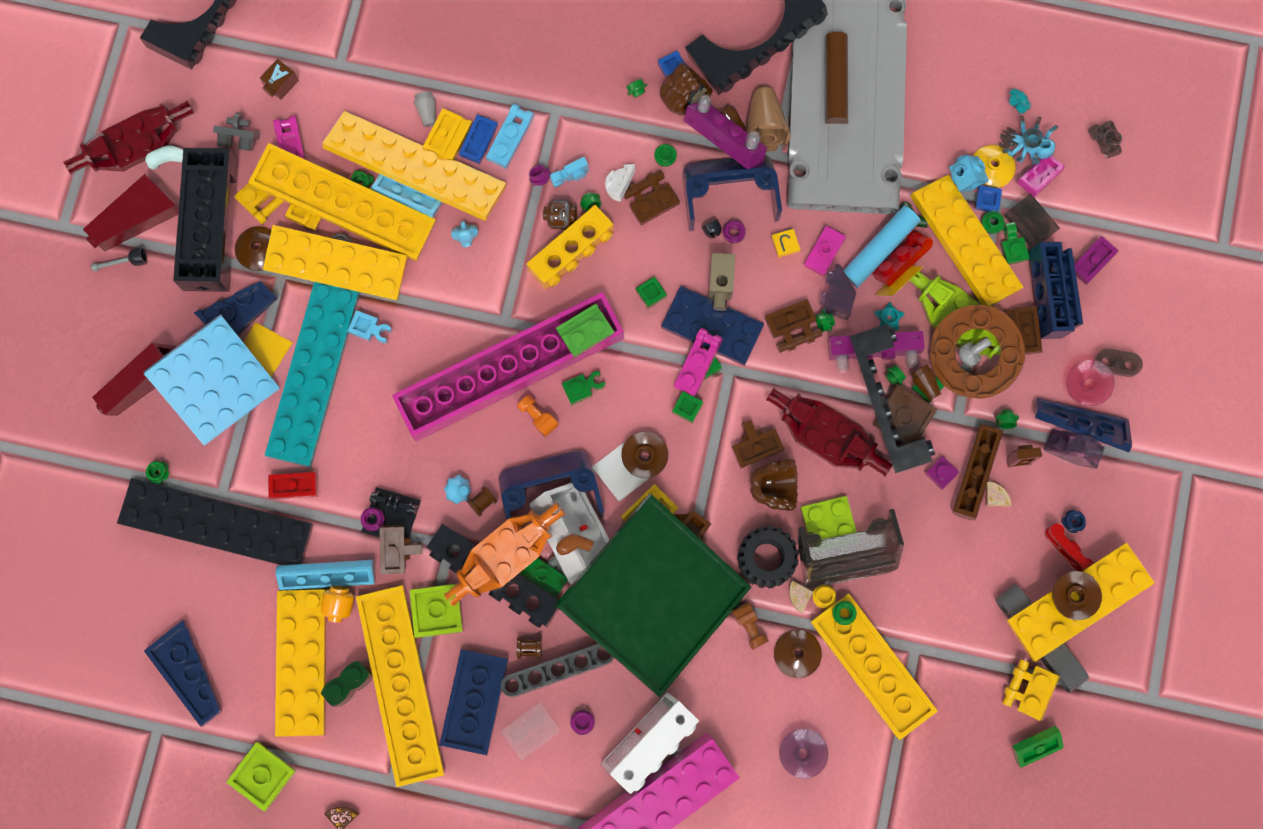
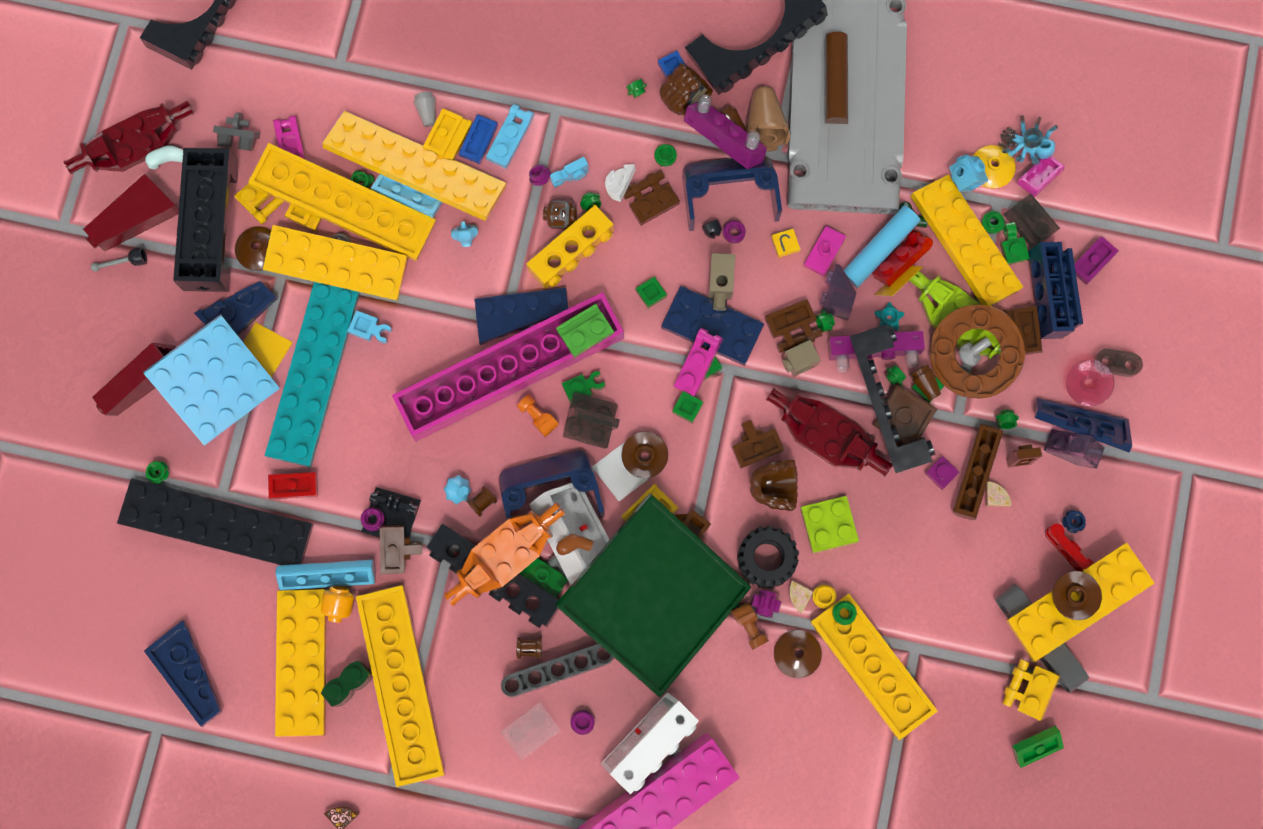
(261, 776): lime plate -> none
(278, 79): reddish brown brick -> none
(433, 613): lime plate -> none
(473, 702): dark blue plate -> none
(508, 313): none -> dark blue wing
(590, 420): none -> clear smoke bracket
(766, 603): none -> magenta gear
(801, 358): none -> dark tan brick
(816, 753): clear purple dish -> none
(851, 555): clear smoke windscreen -> none
(988, 199): blue plate -> none
(1019, 100): teal plant -> none
(1107, 138): clear smoke plate -> none

